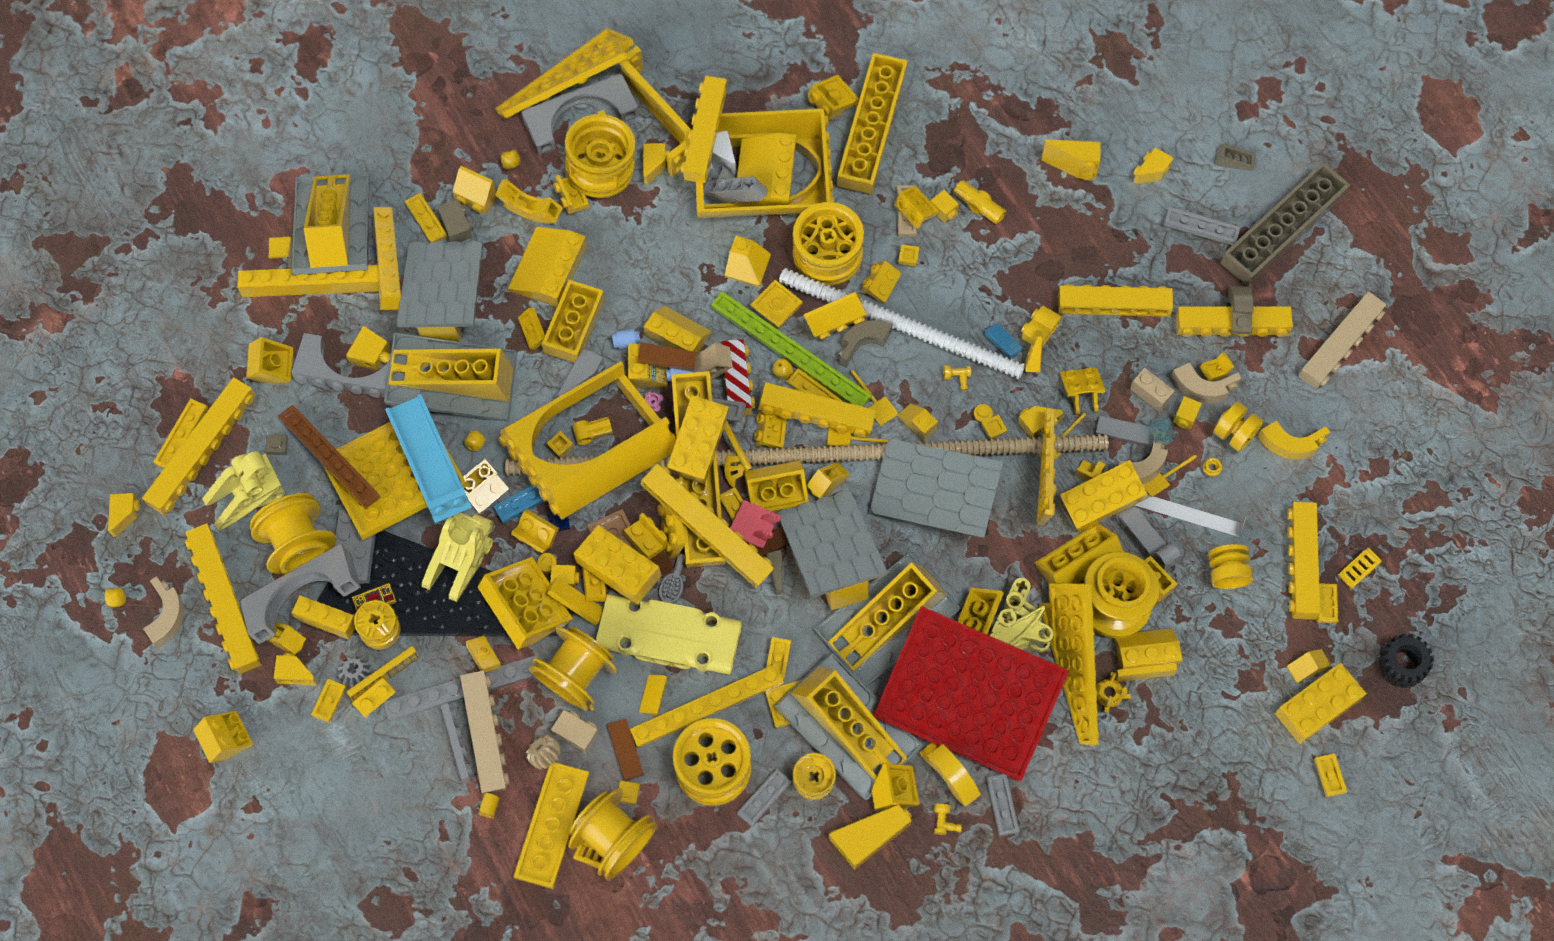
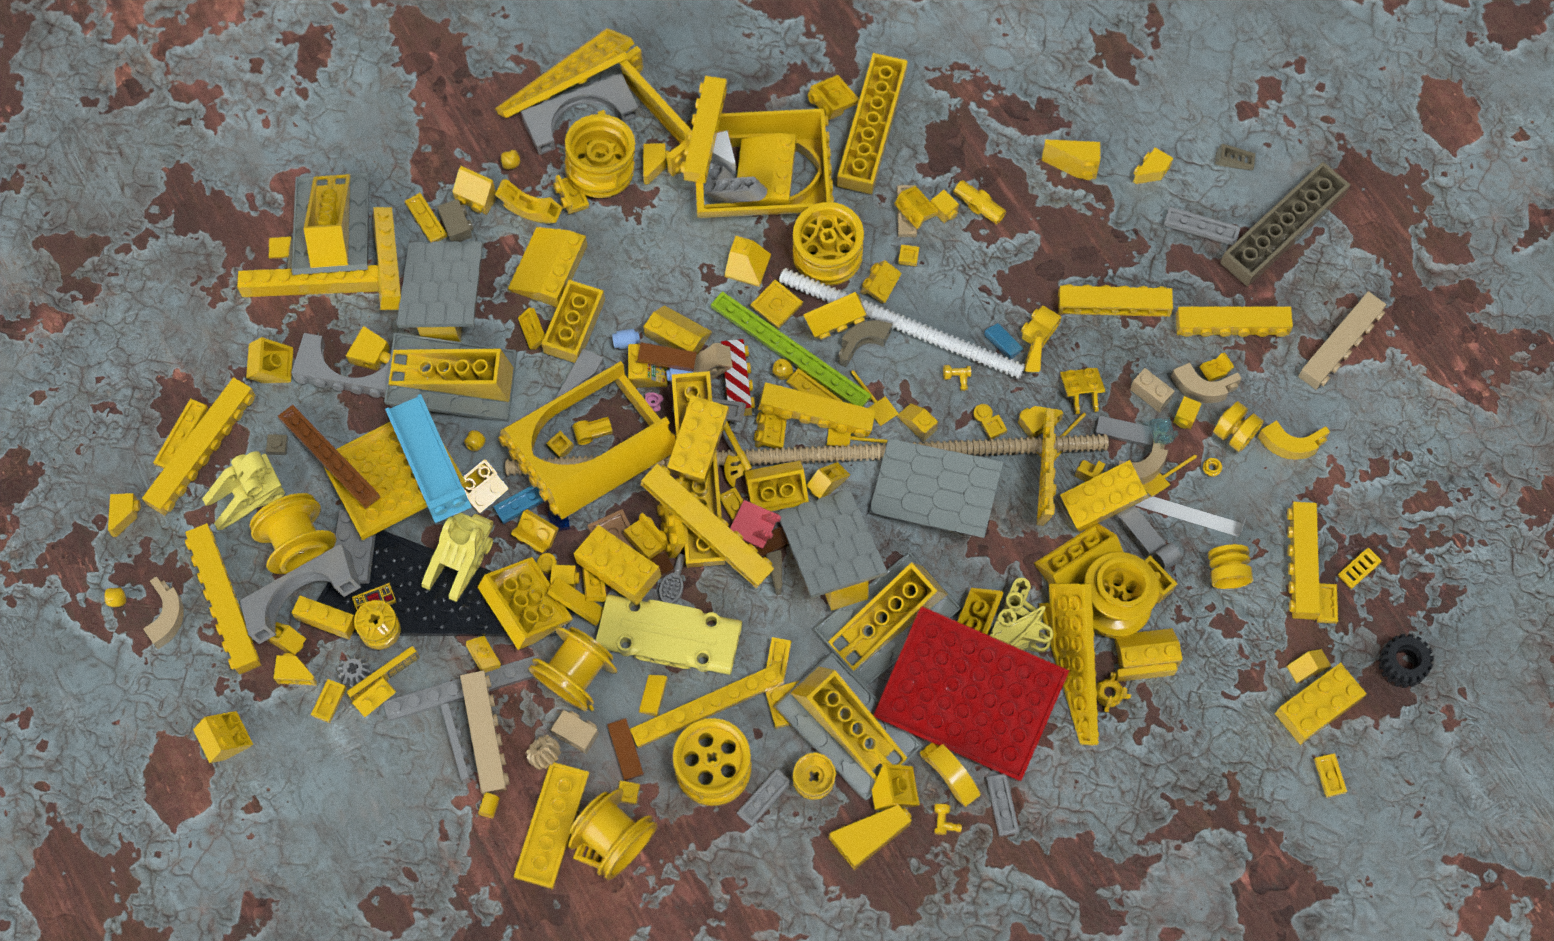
(1242, 308): dark tan arch -> none

